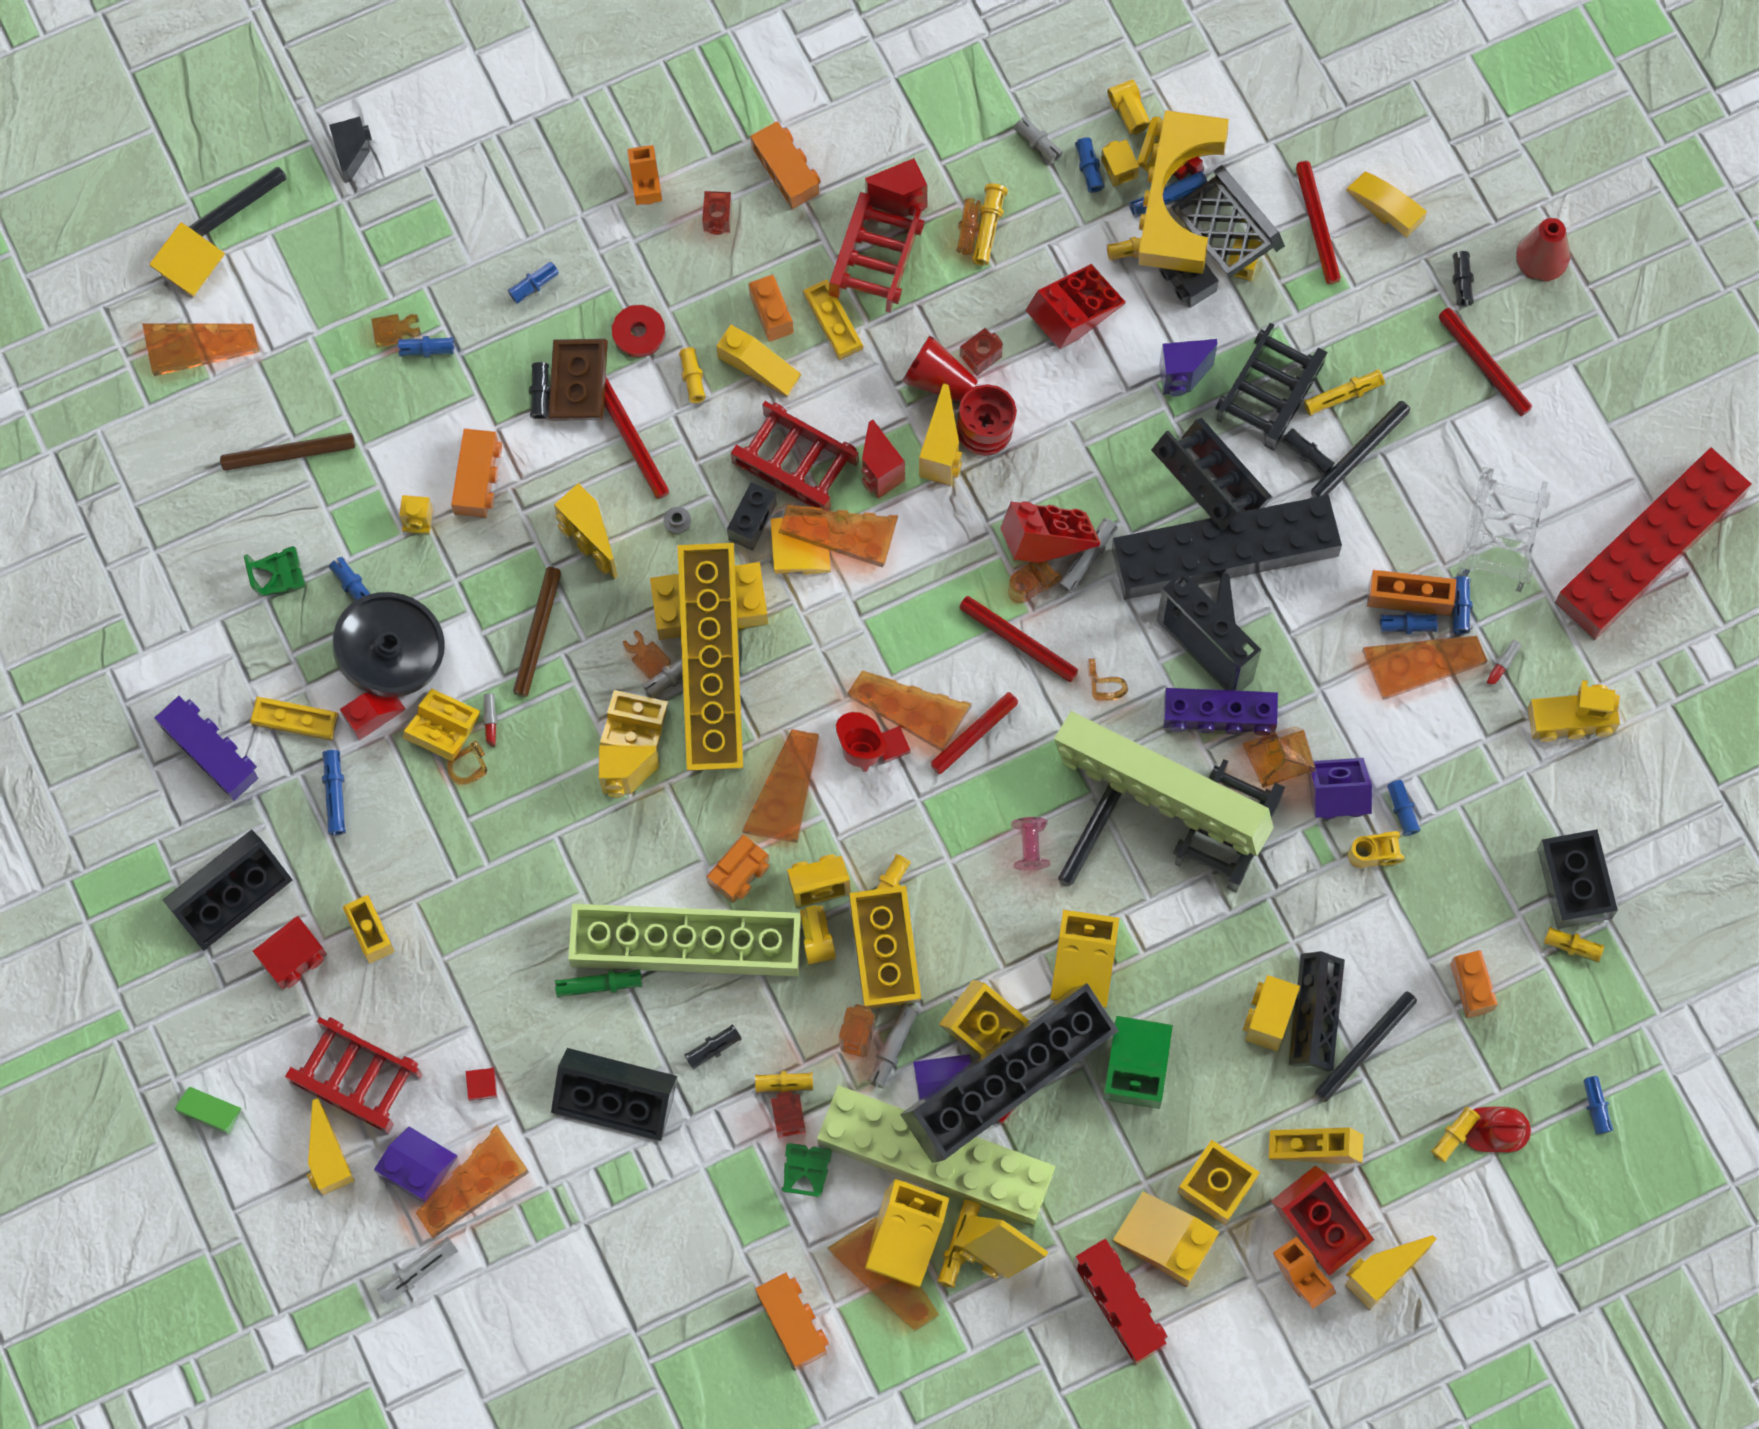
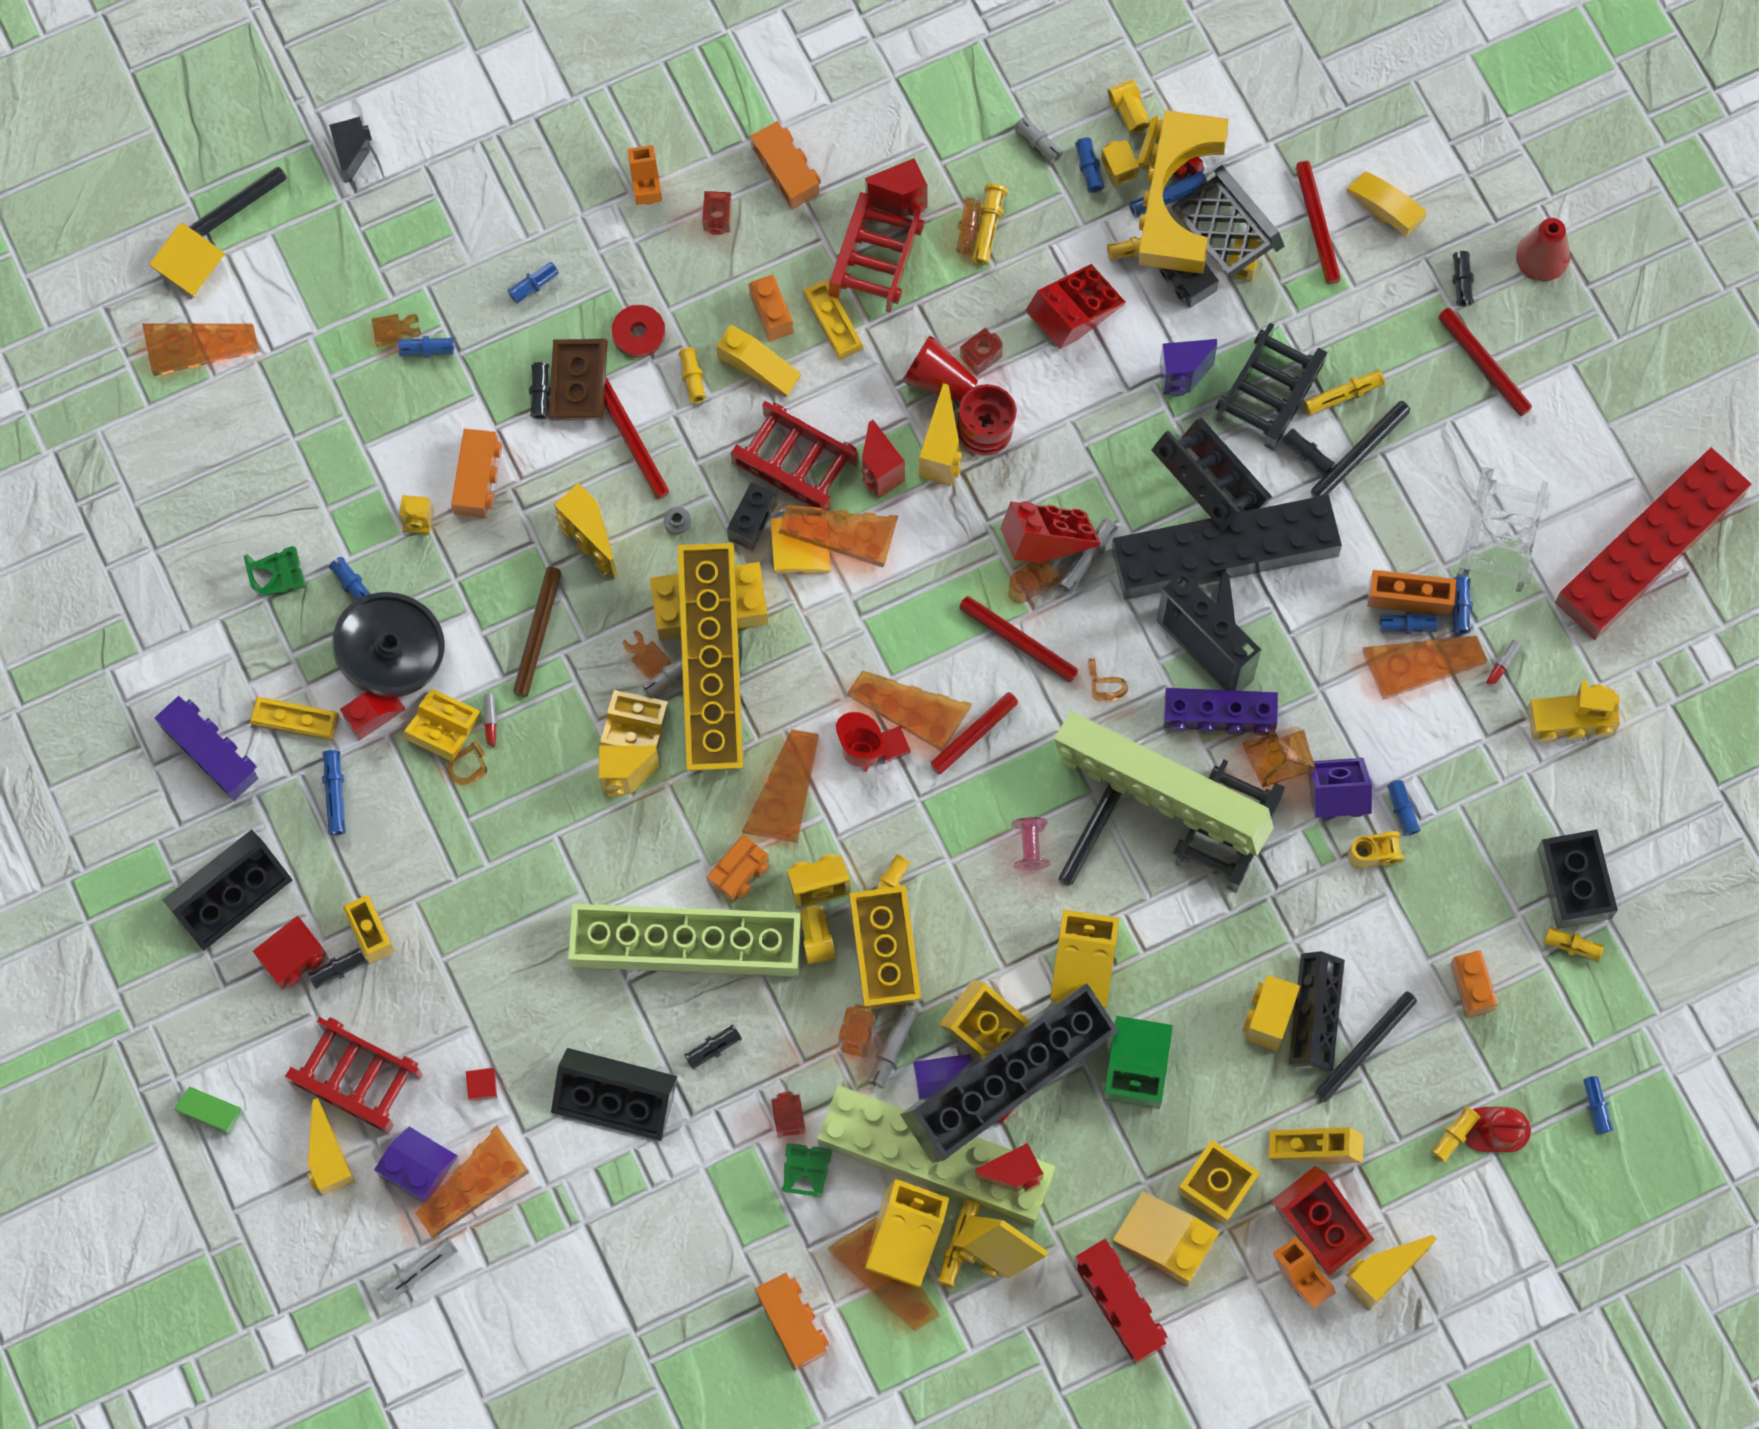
(287, 451): reddish brown axle -> none
(337, 968): none -> black pin
(598, 983): green pin -> none
(784, 1082): yellow pin -> none
(1013, 1170): none -> red slope

